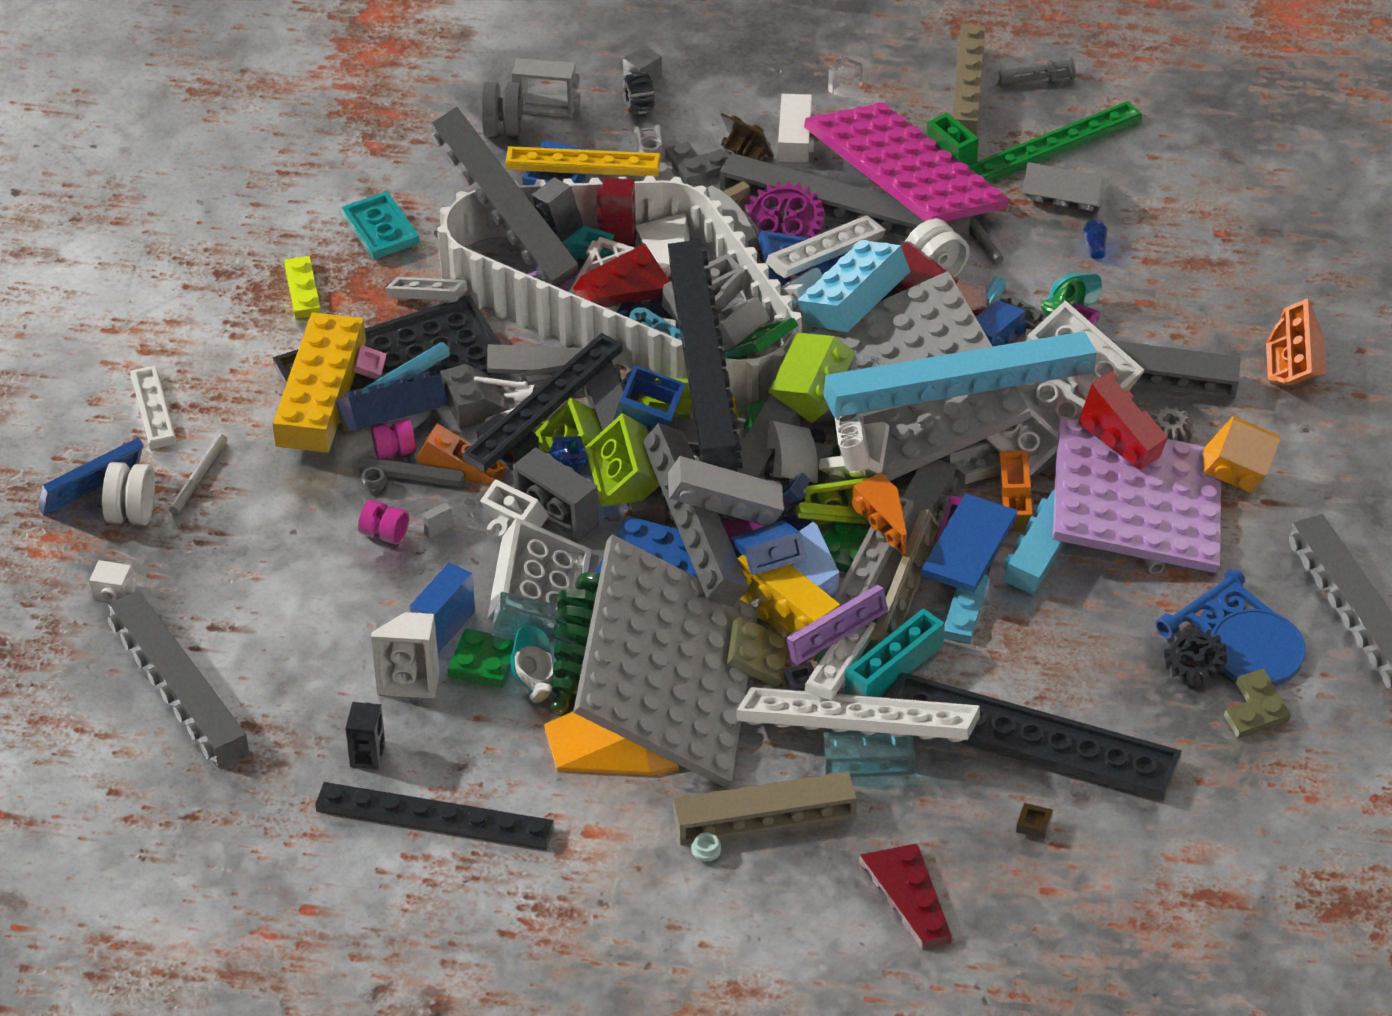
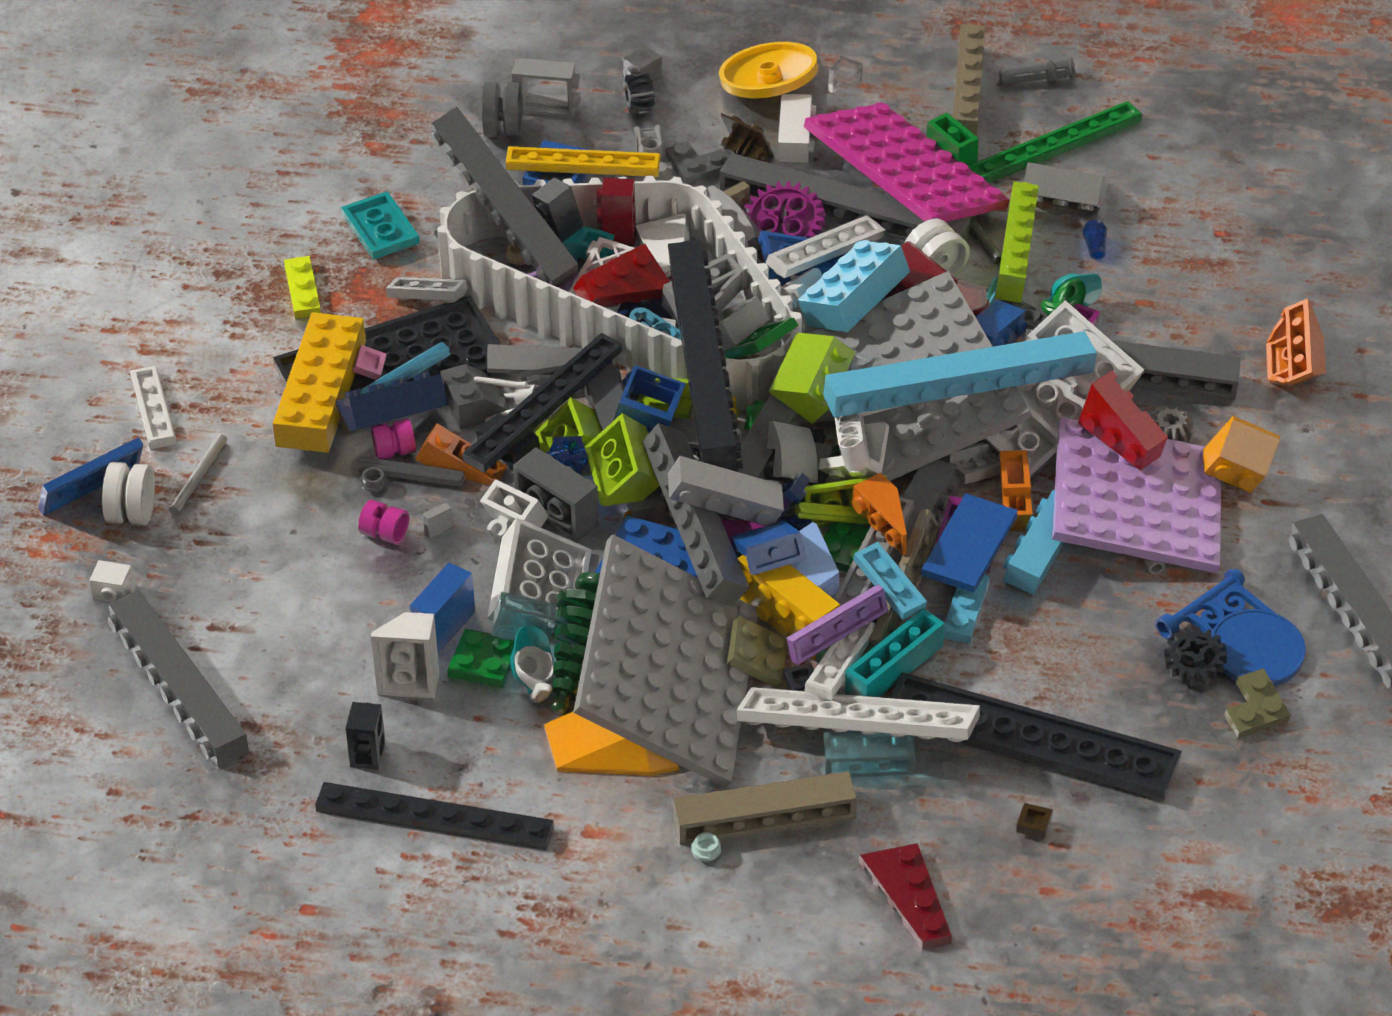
(513, 255): none -> tan plate
(768, 70): none -> yellow dish
(885, 572): none -> medium azure plate
(1017, 242): none -> lime brick

